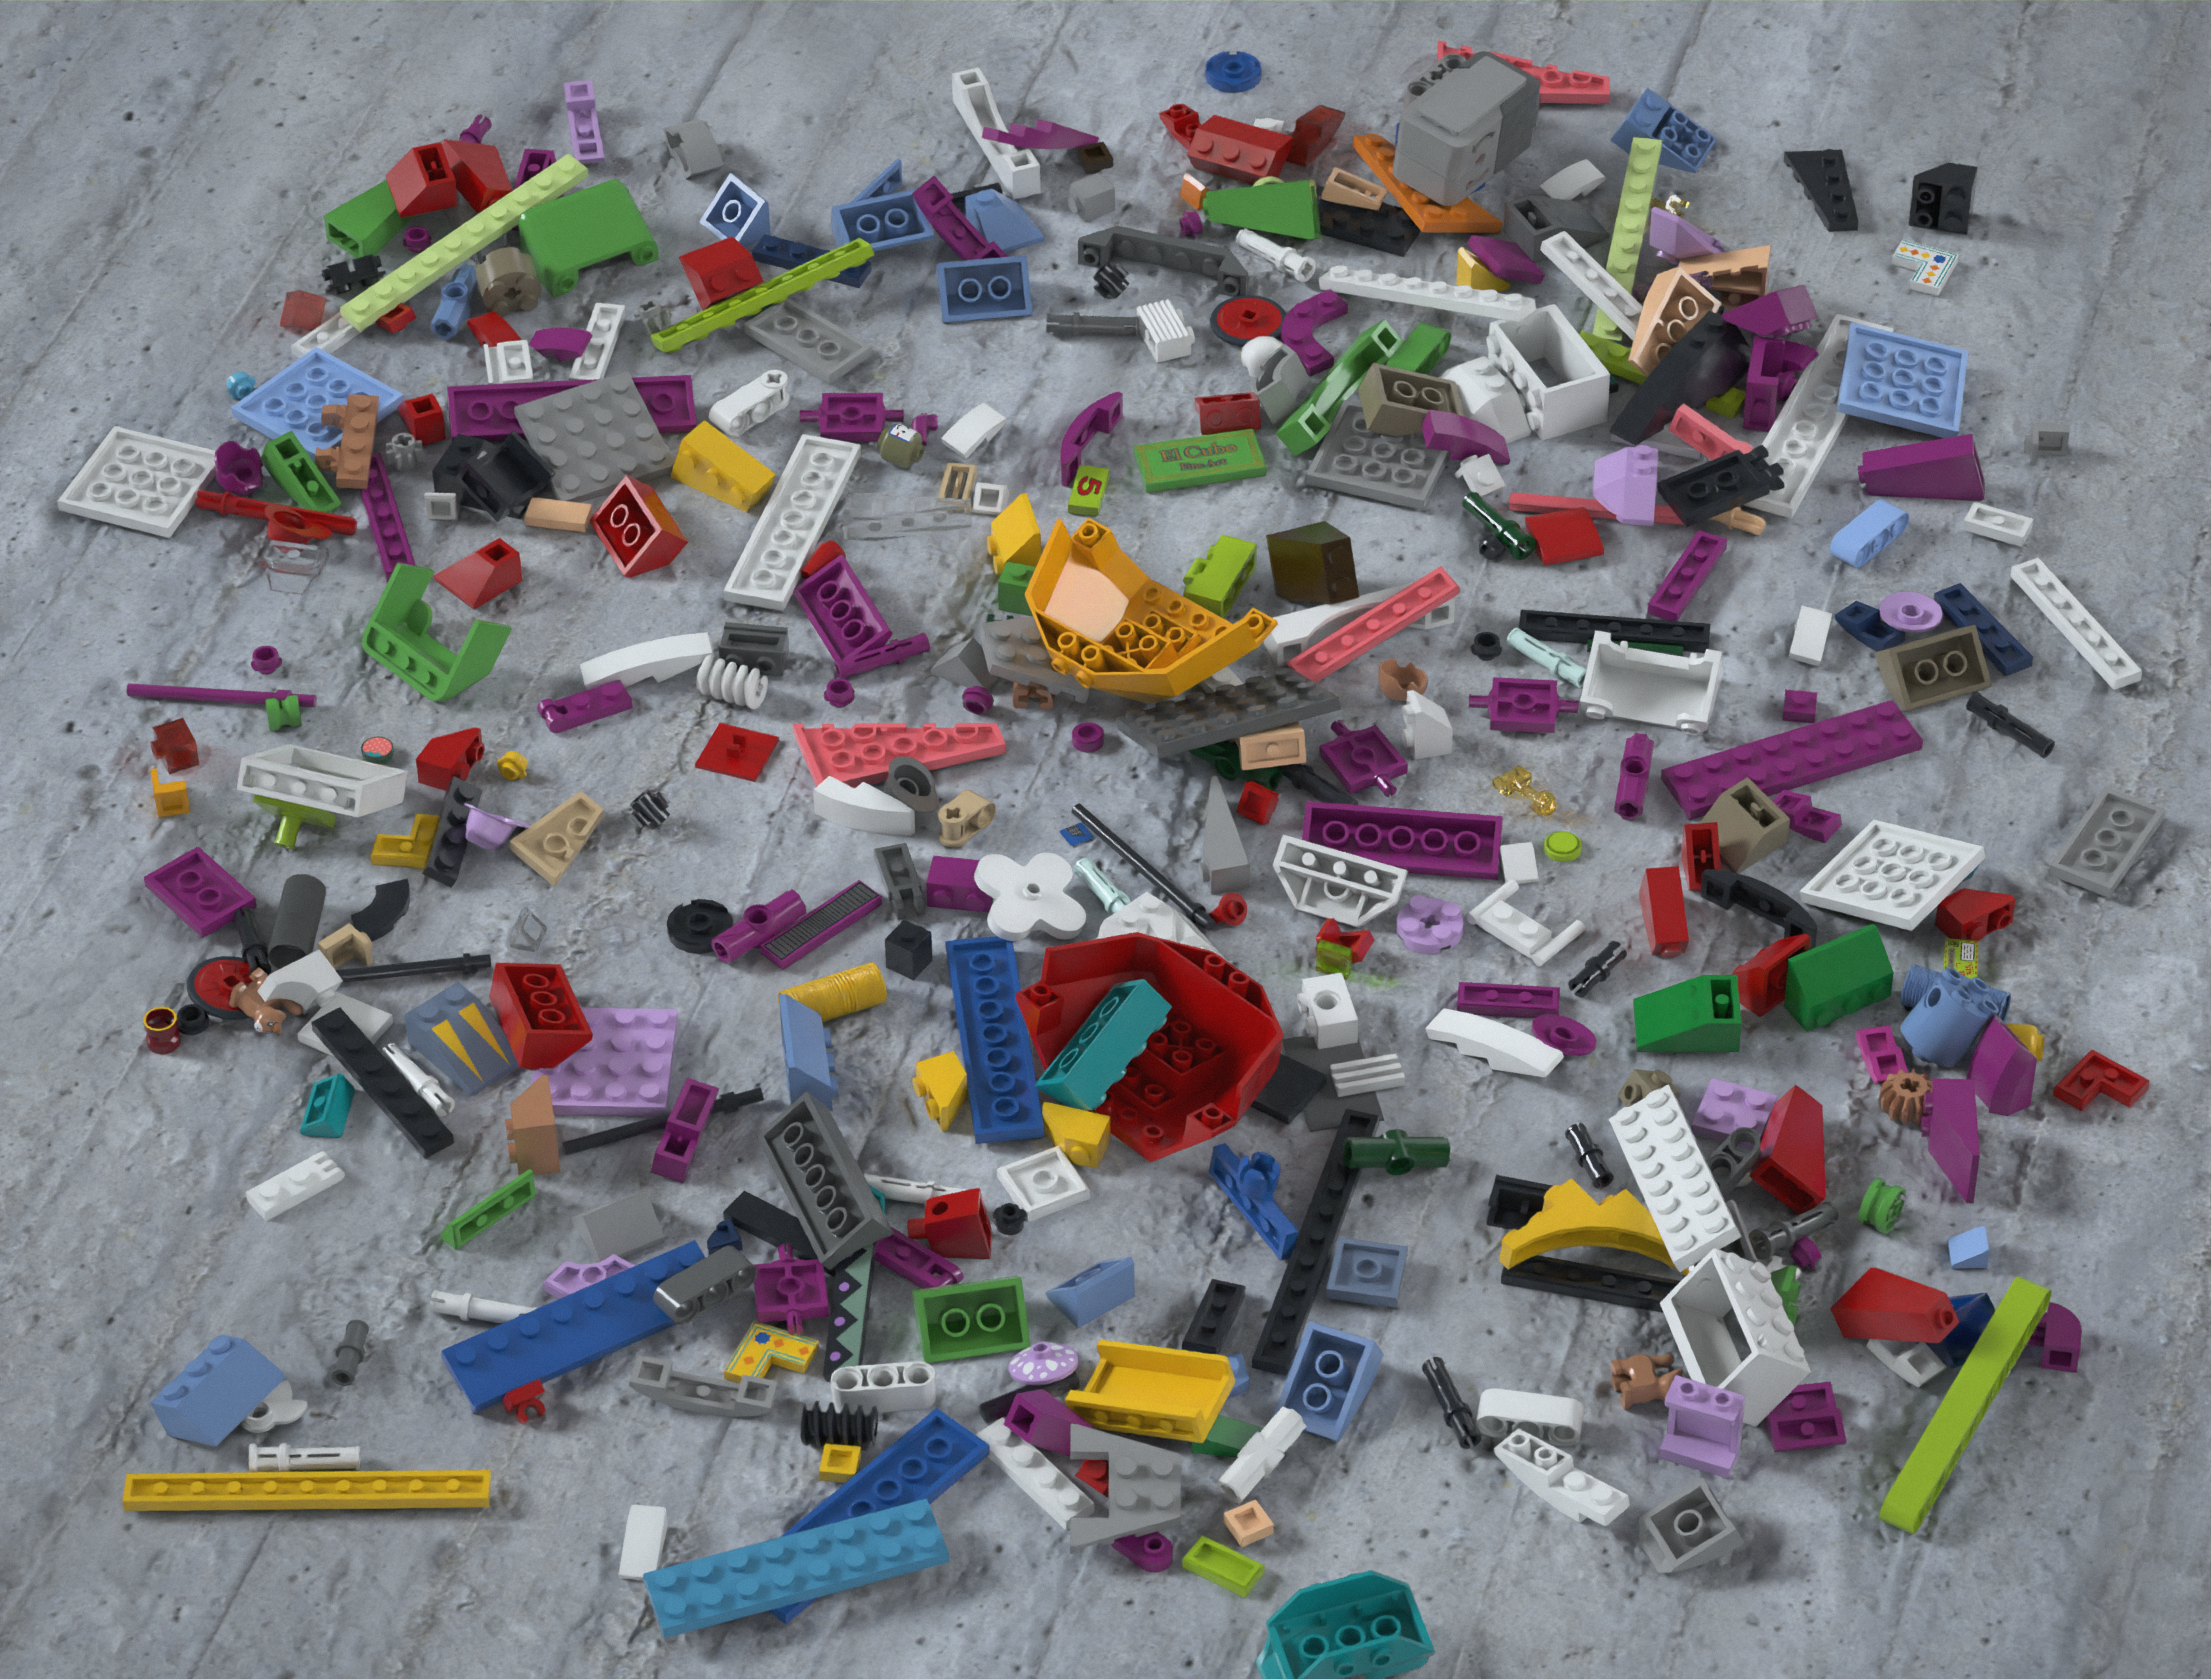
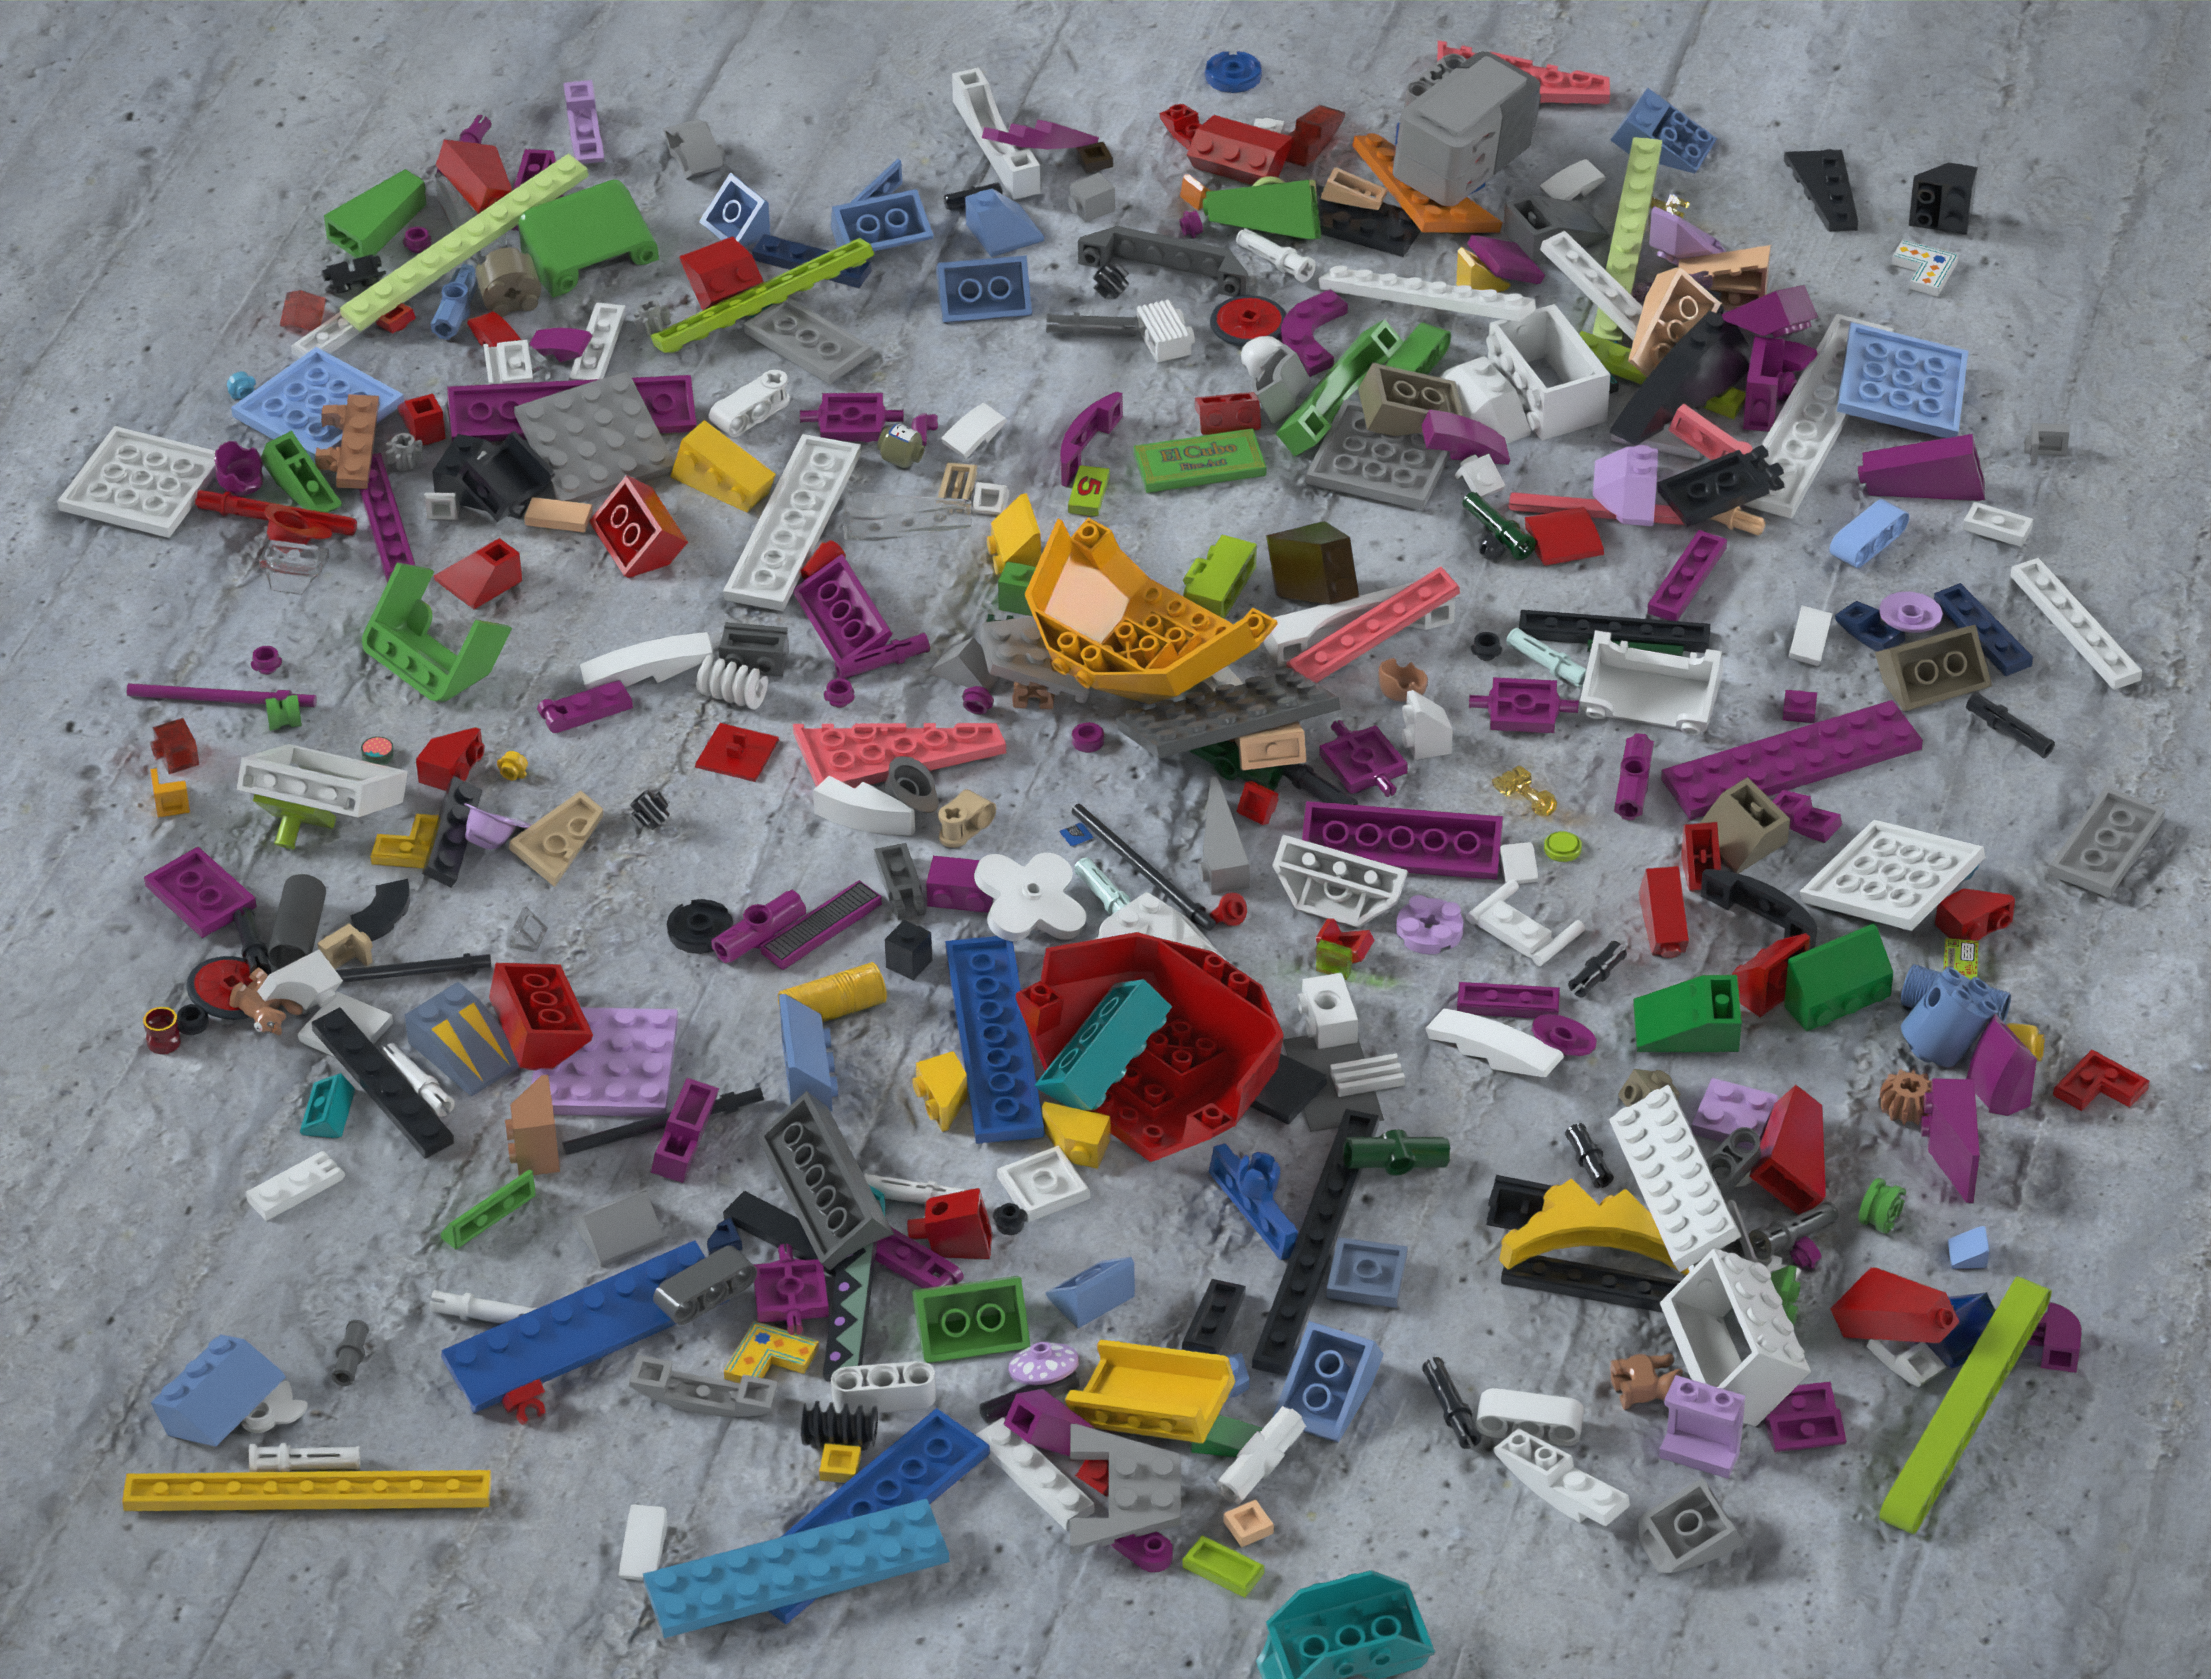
(422, 181): red slope -> none
(574, 1277): lavender tile -> none
(951, 224): magenta slope -> none
(1880, 1053): dark pink slope -> none

